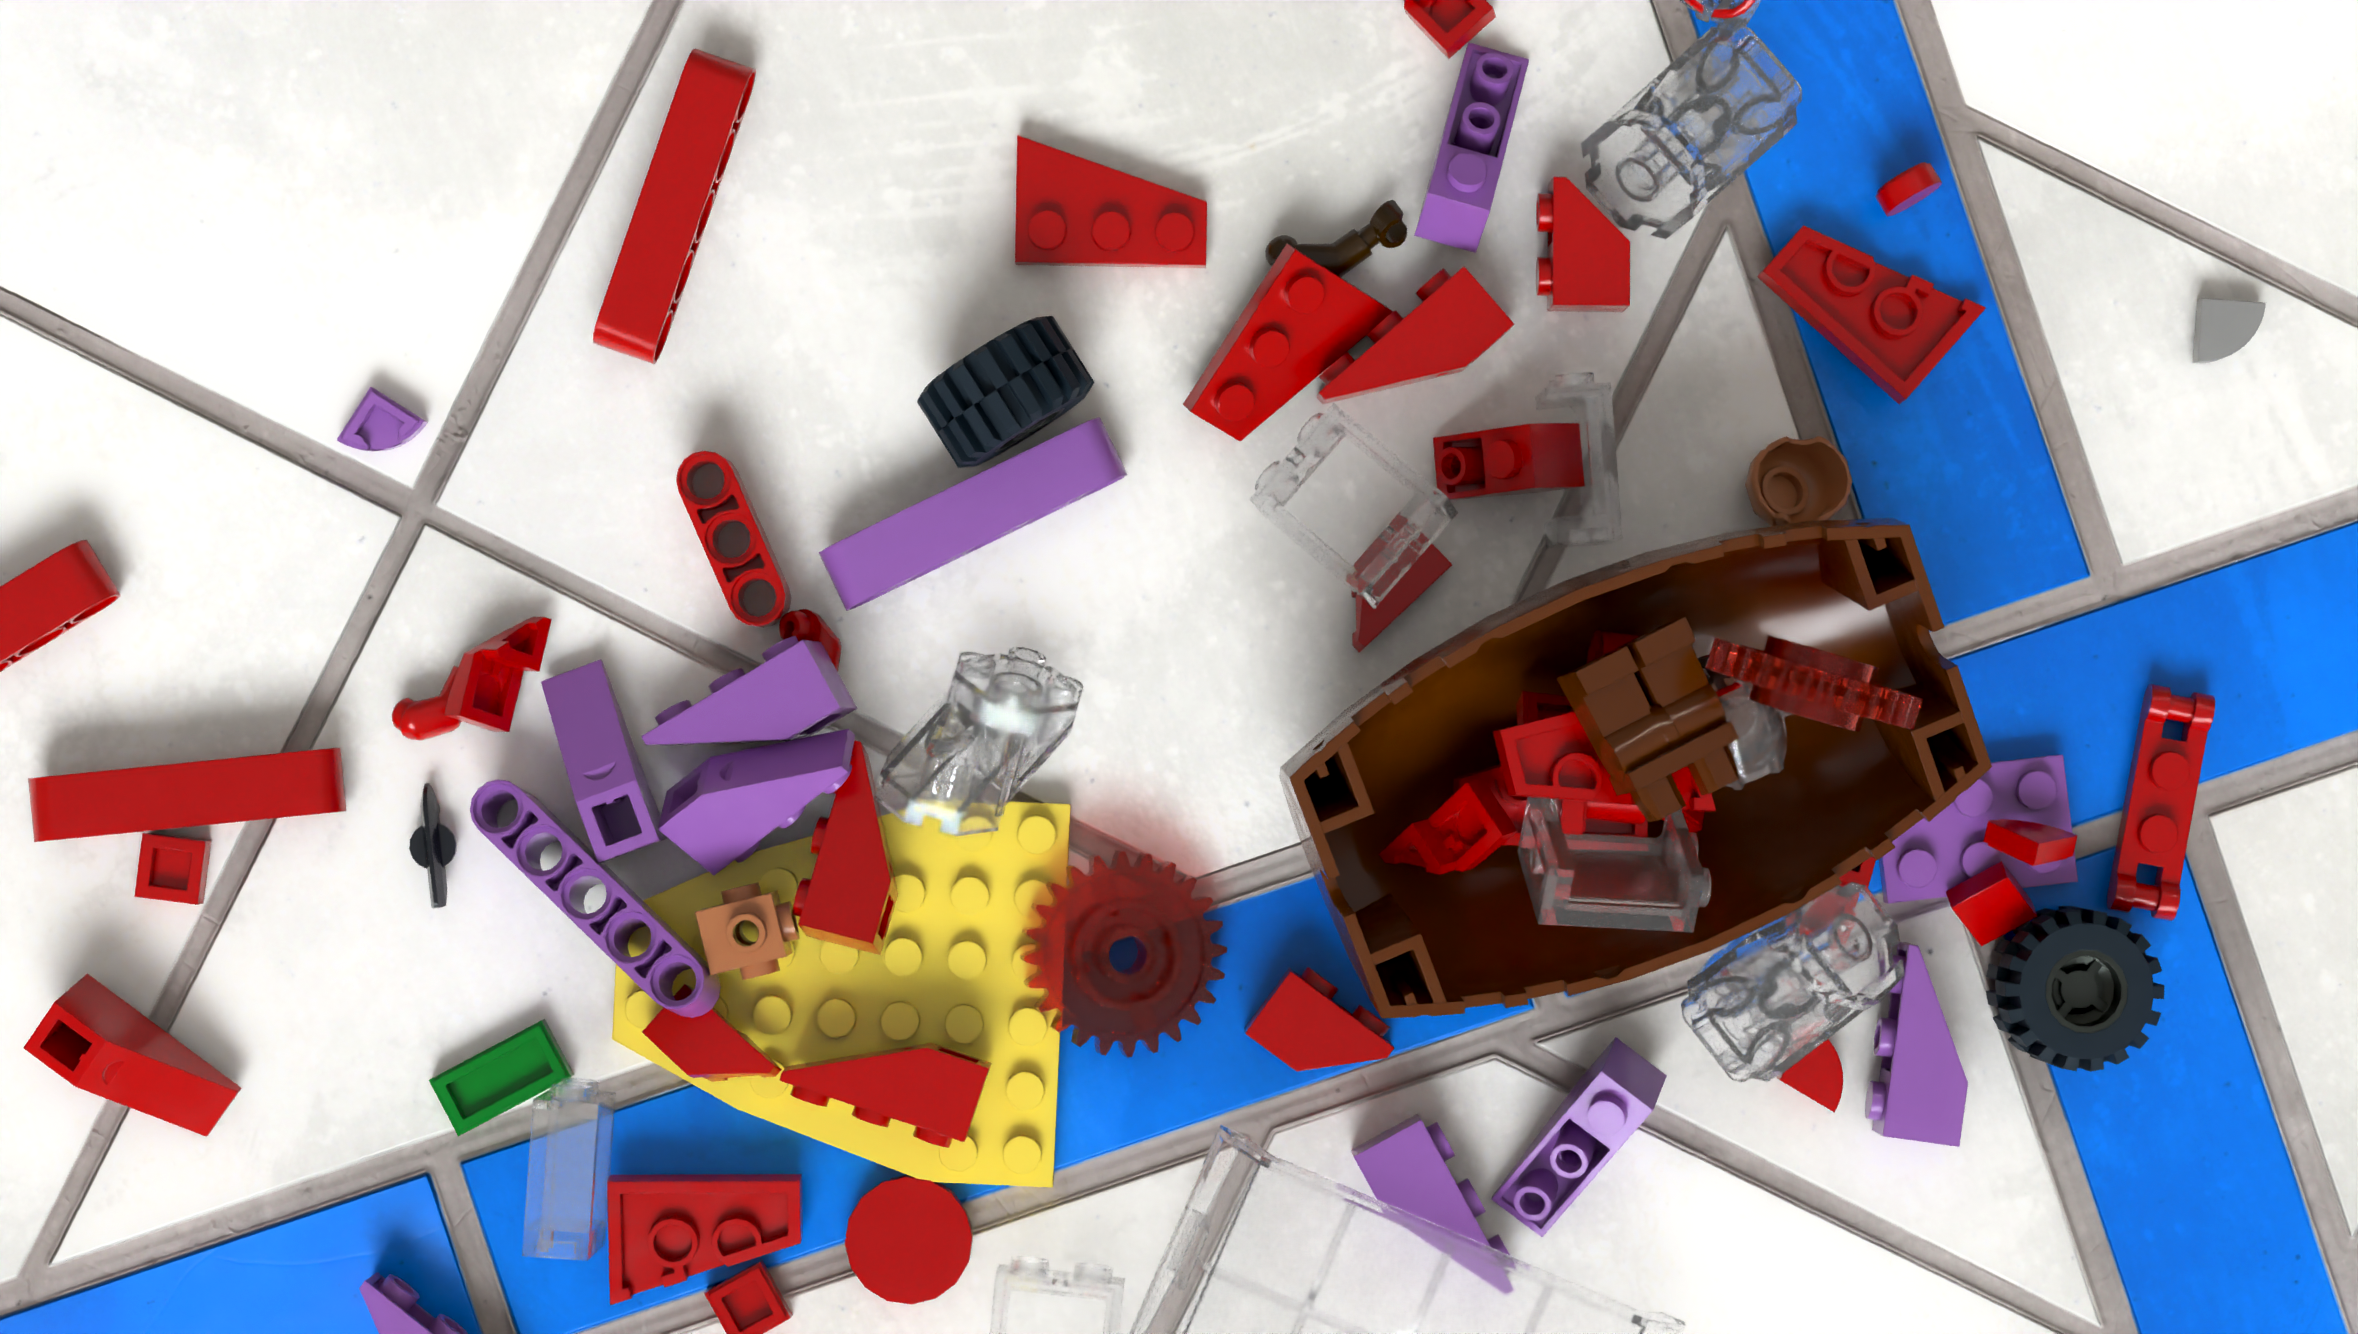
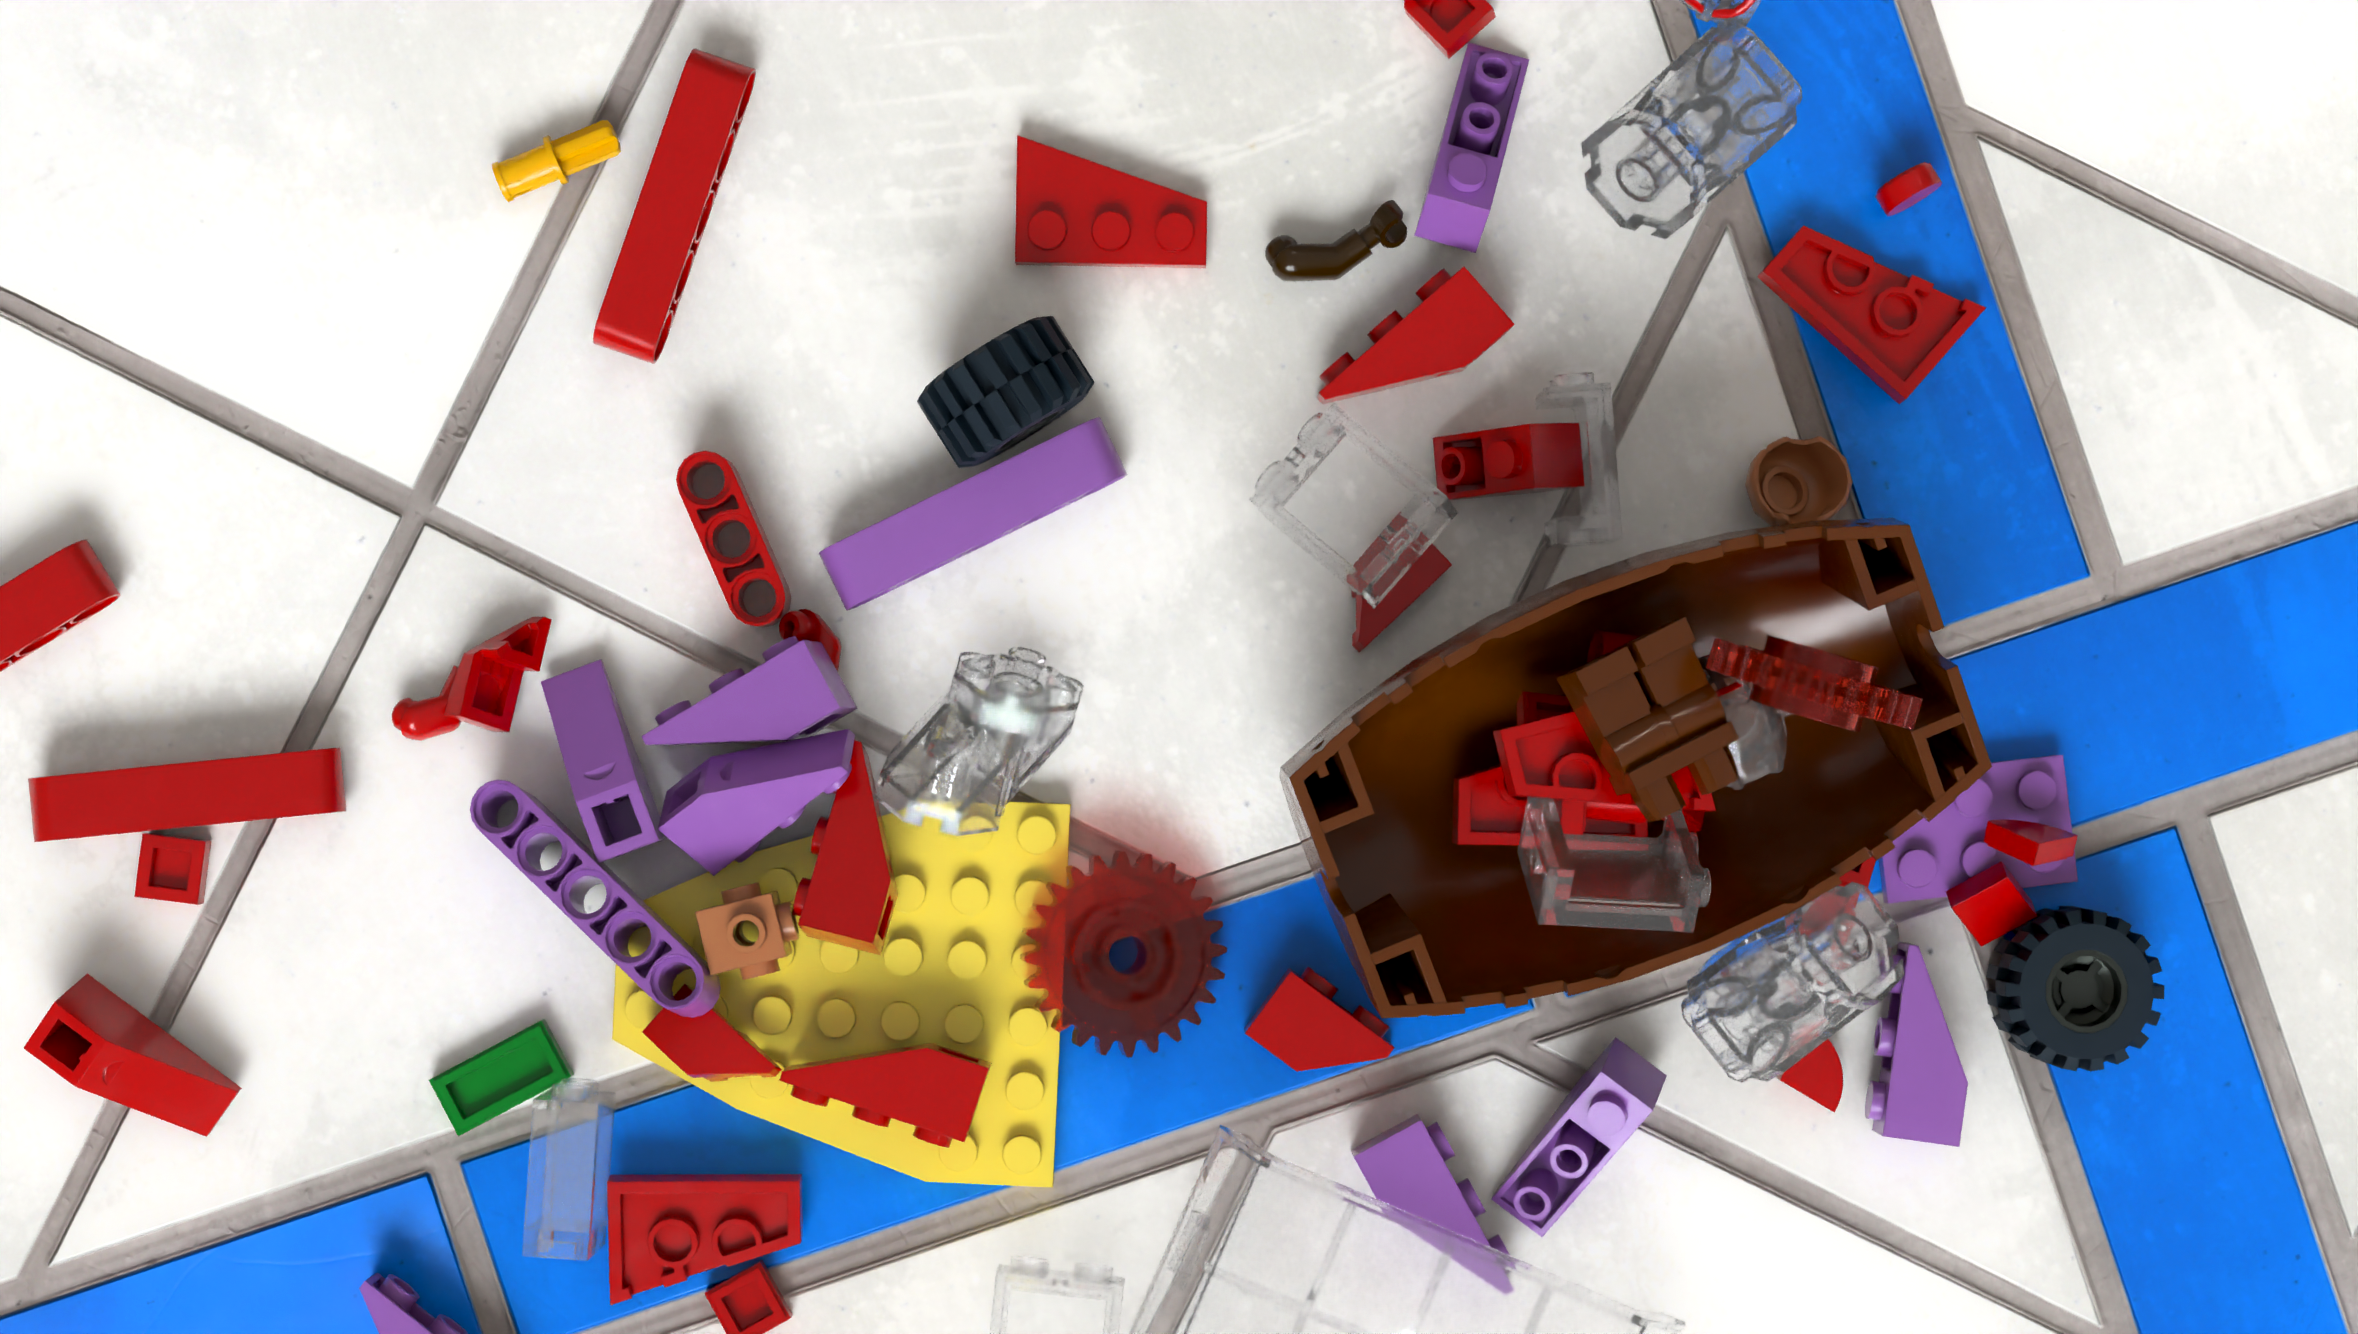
(380, 424): medium lavender tile -> none
(433, 847): black piece -> none
(556, 159): none -> yellow axle
(909, 1239): red tile -> none
(1281, 343): red wing -> none
(1456, 834): red slope -> none
(1585, 253): red slope -> none
(2159, 802): red plate -> none
(2224, 327): light grey tile -> none

